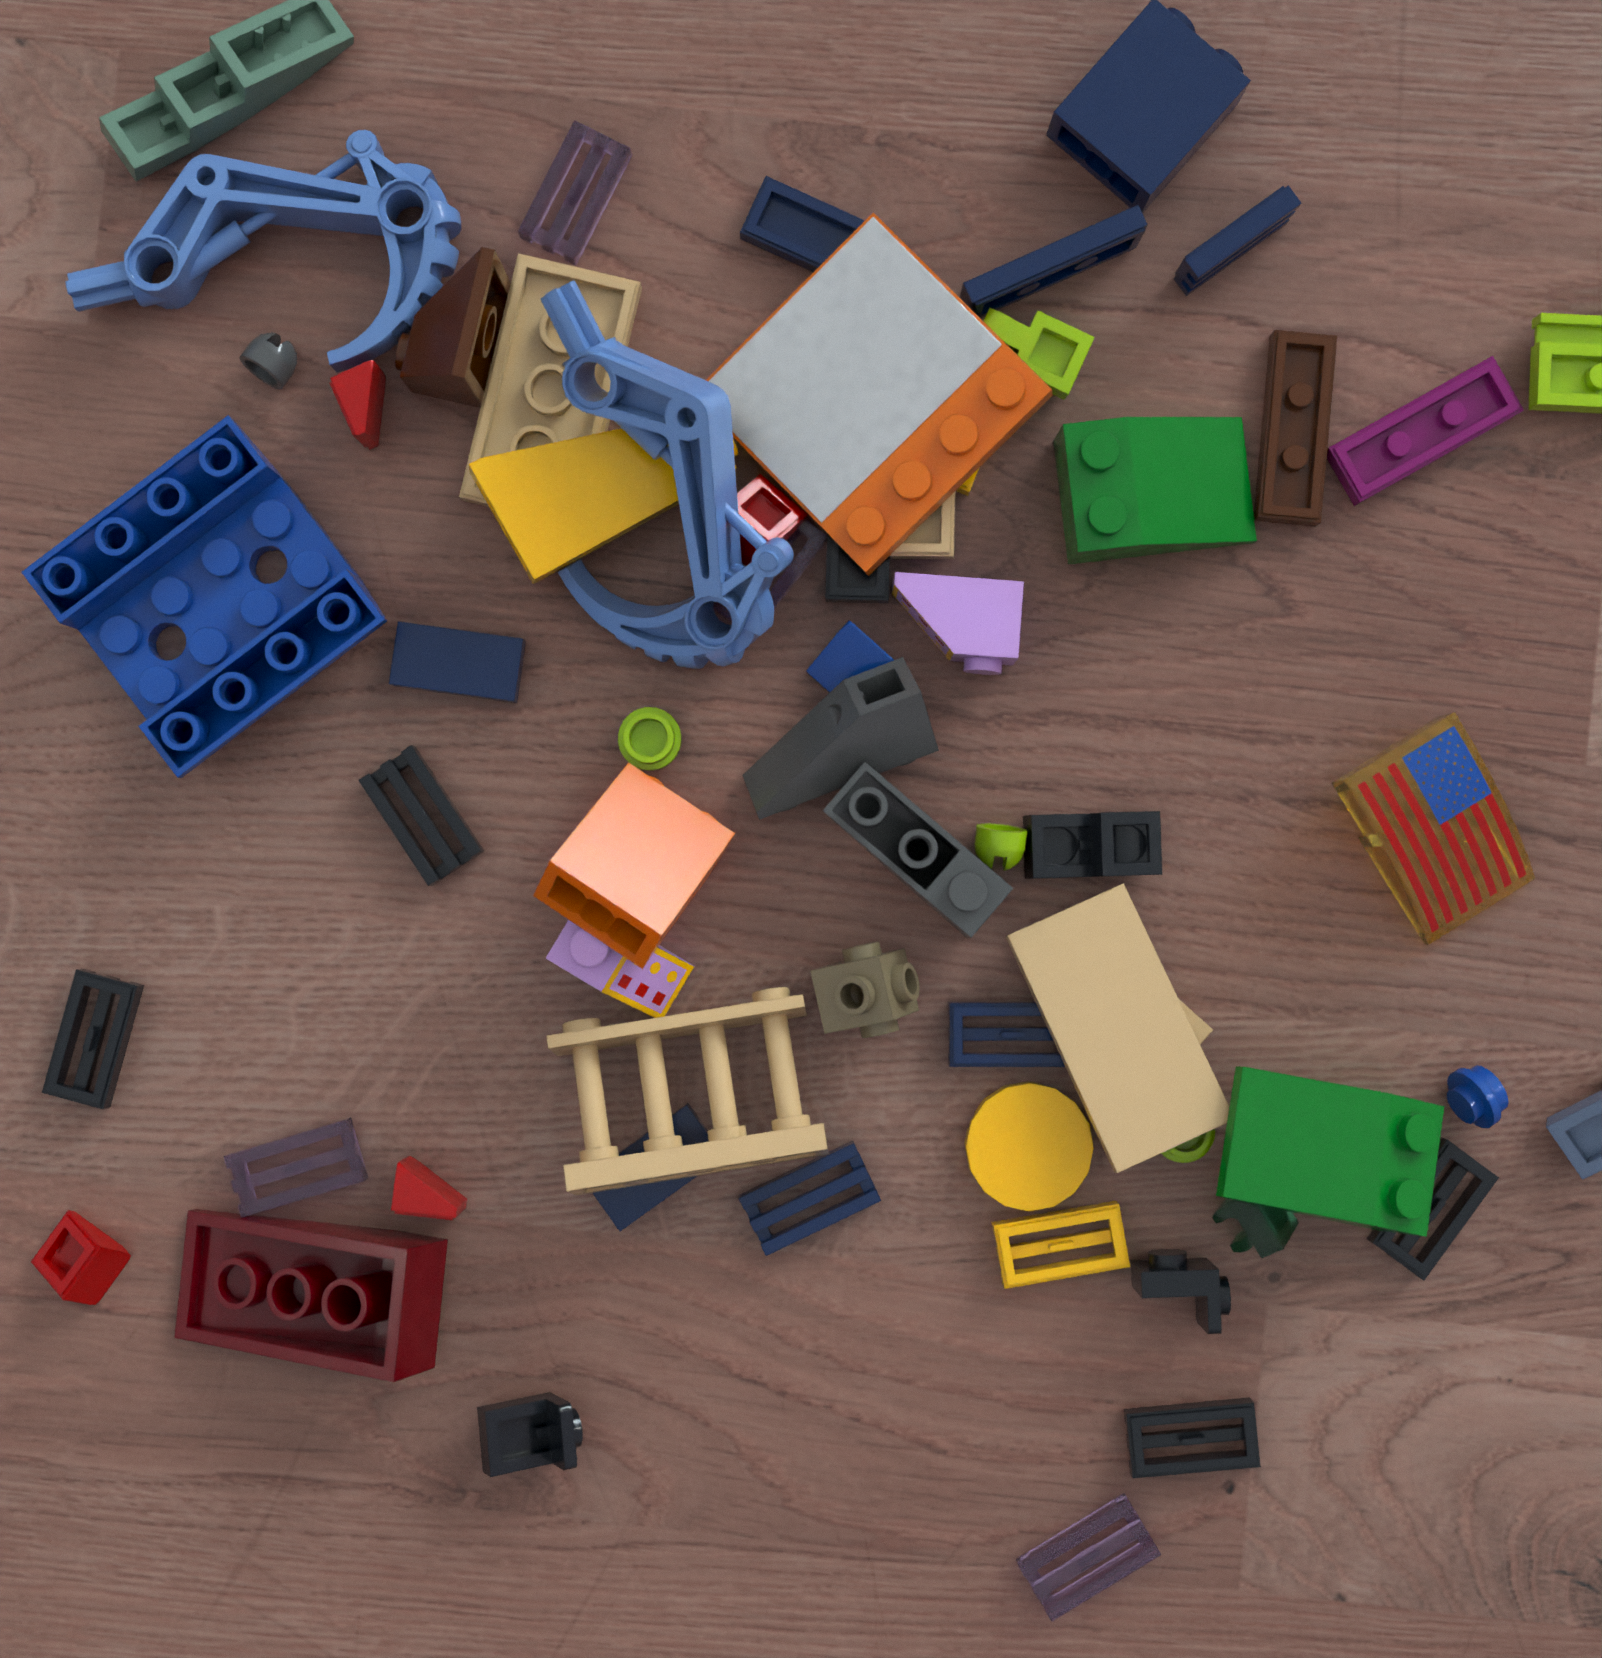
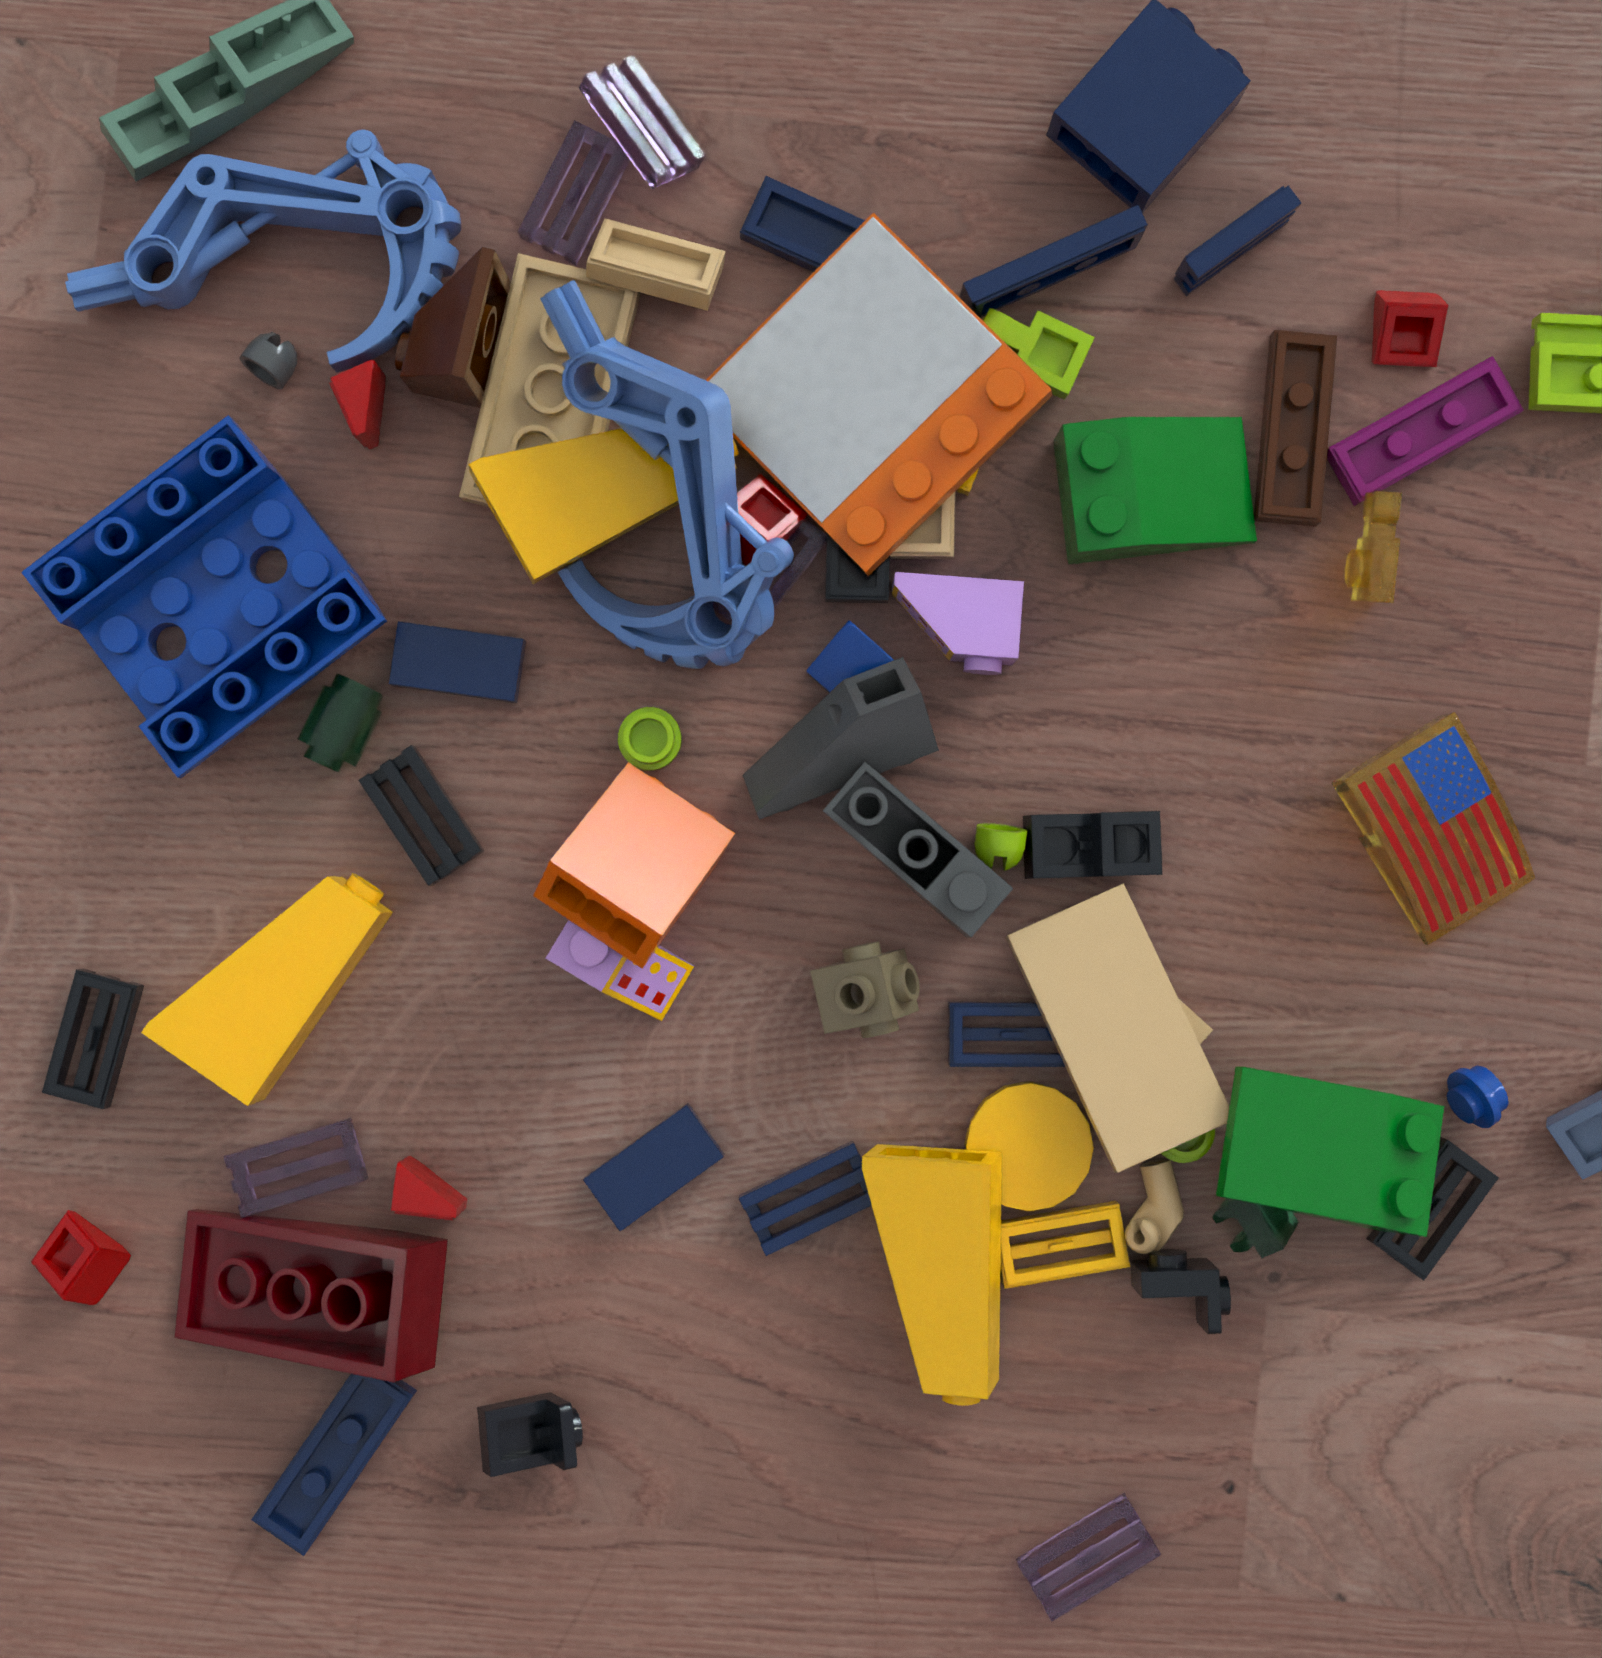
(269, 994): none -> yellow slope
(332, 1459): none -> dark blue tile
(341, 723): none -> clear green brick
(650, 120): none -> clear purple tile
(655, 264): none -> tan tile
(664, 1152): tan fence -> none
(944, 1257): none -> yellow slope
(1160, 1211): none -> tan arm
(1192, 1412): black tile -> none
(1373, 565): none -> clear yellow plate
(1407, 328): none -> red slope

